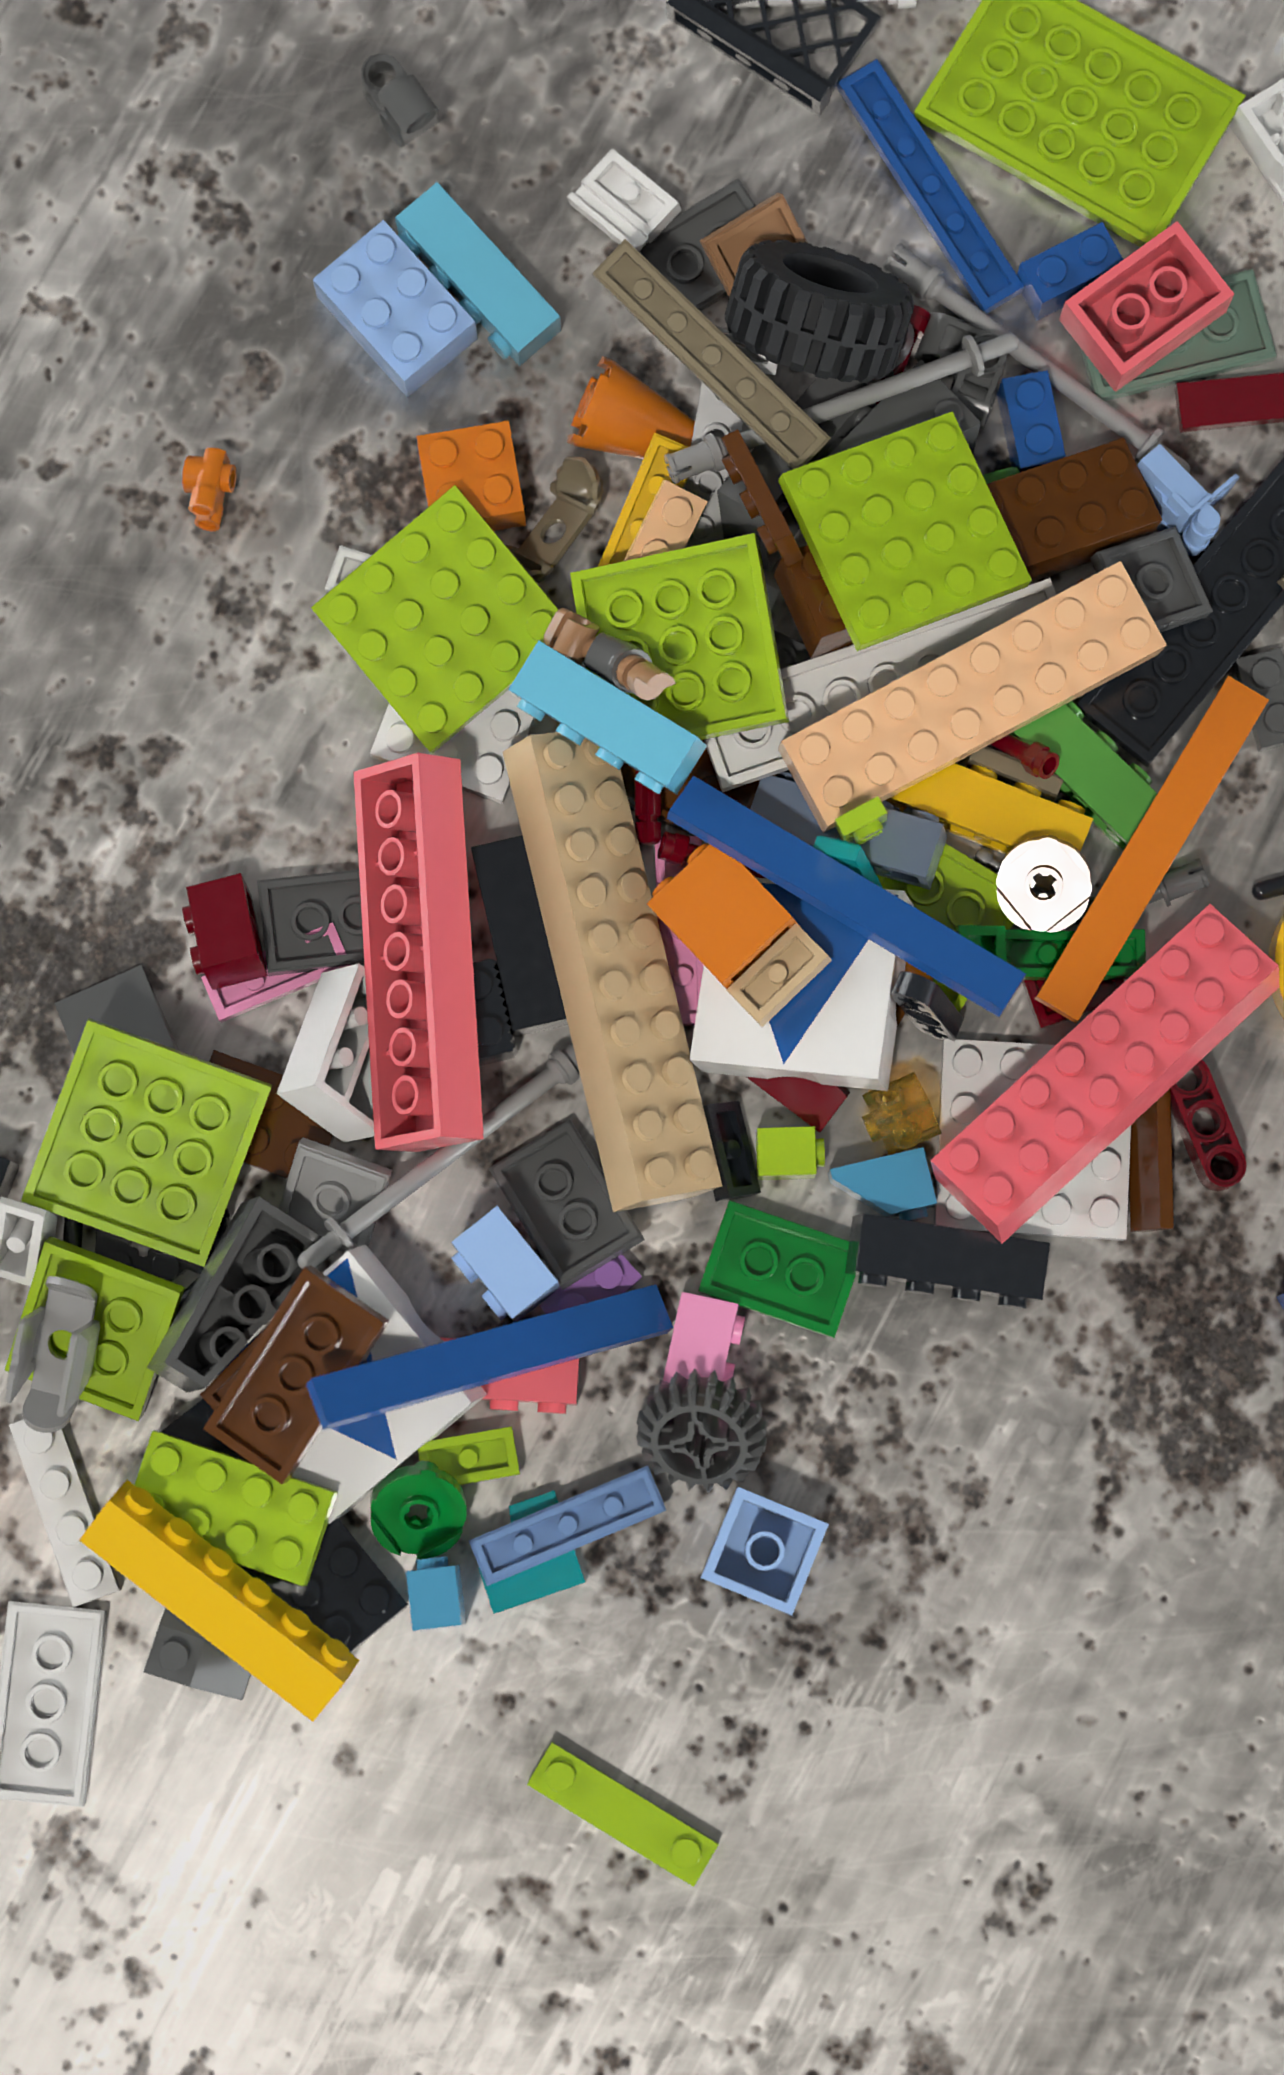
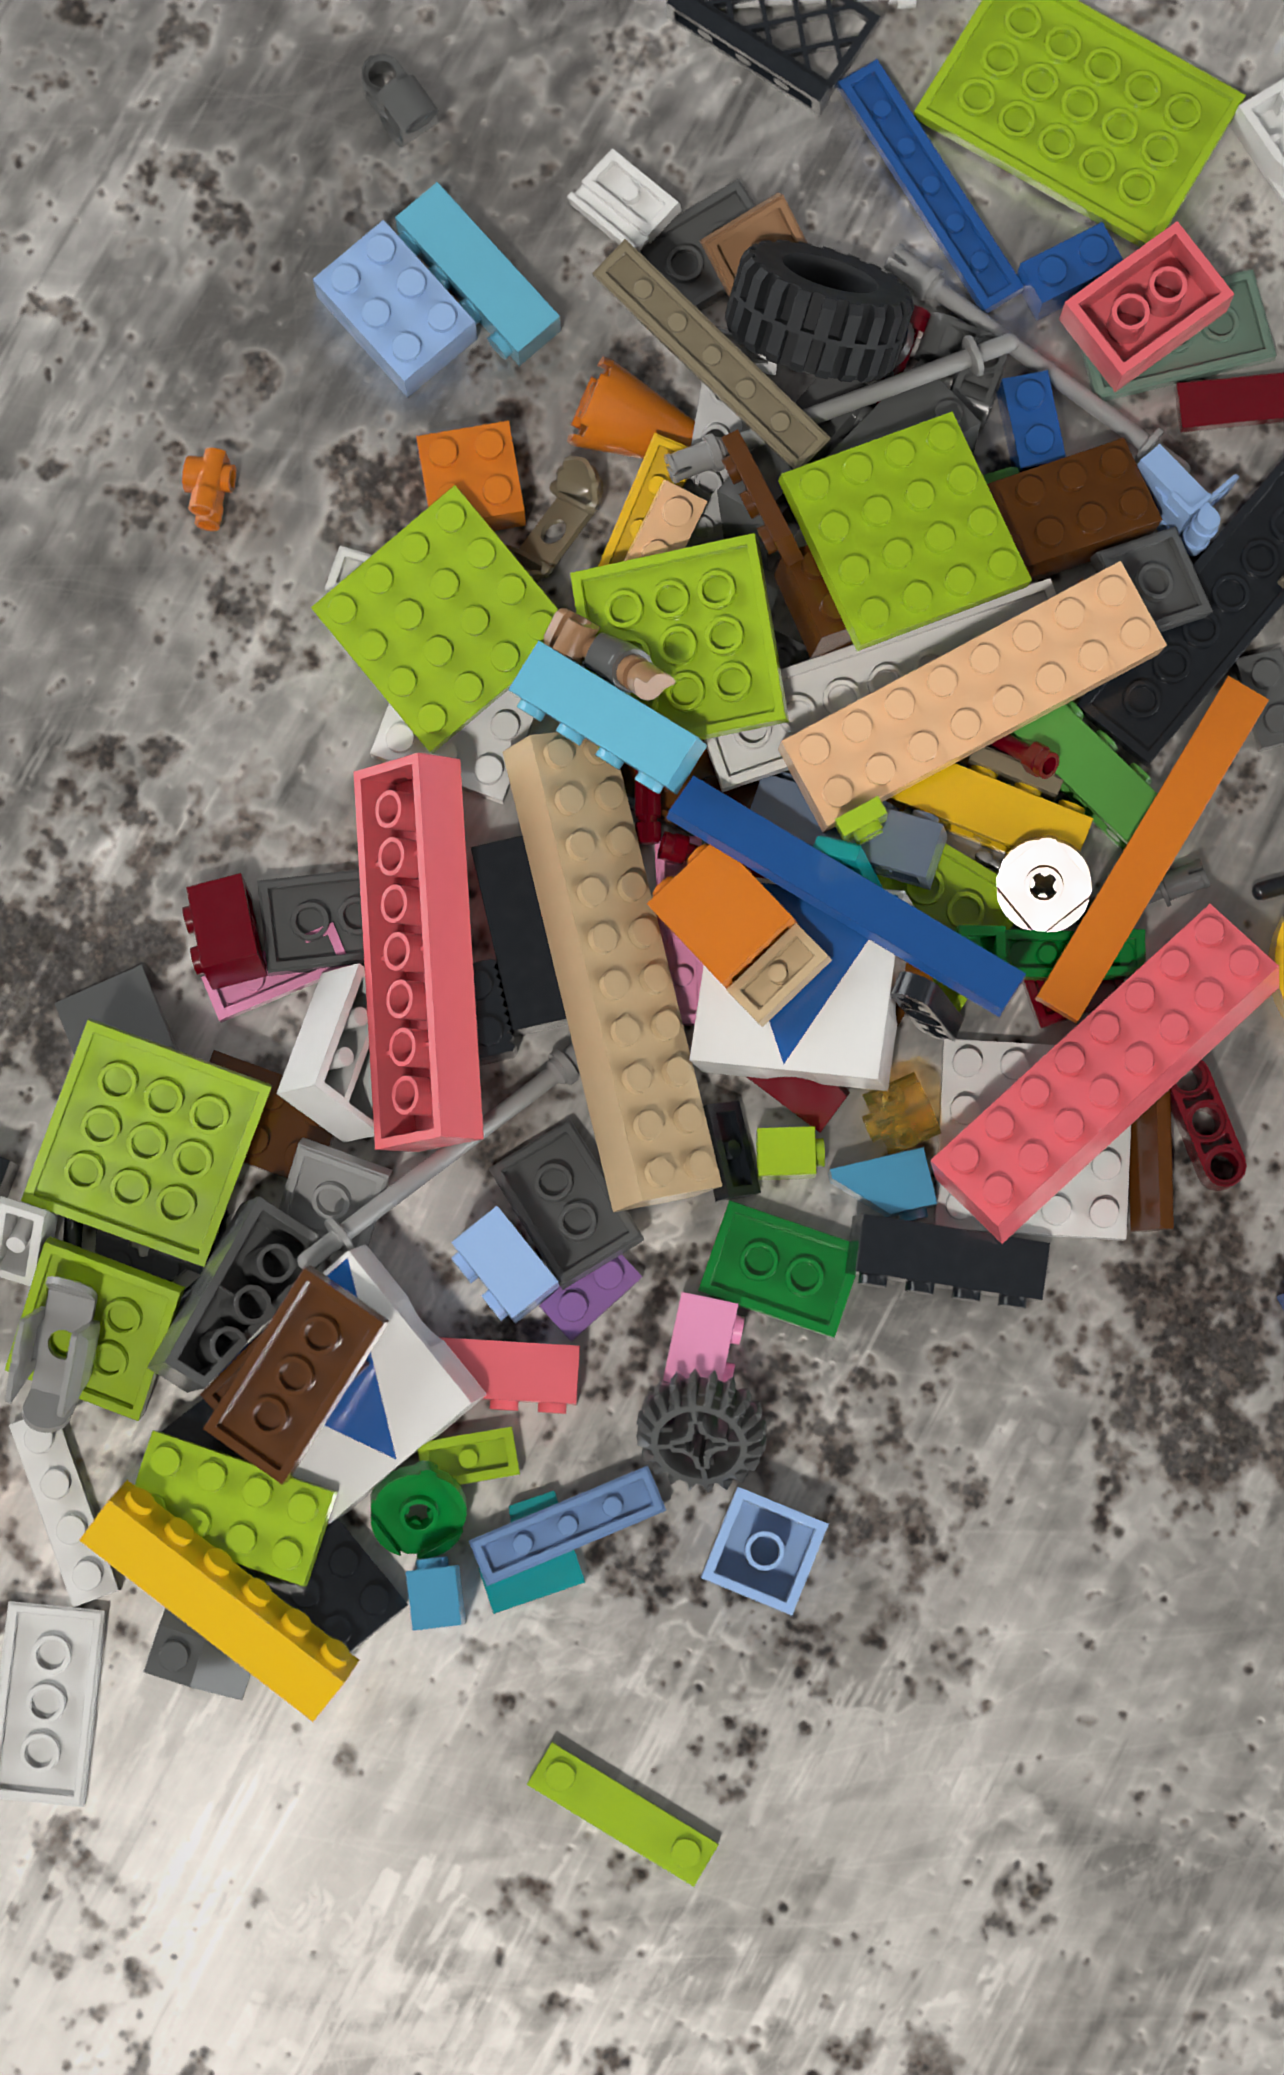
(488, 1356): blue tile -> none

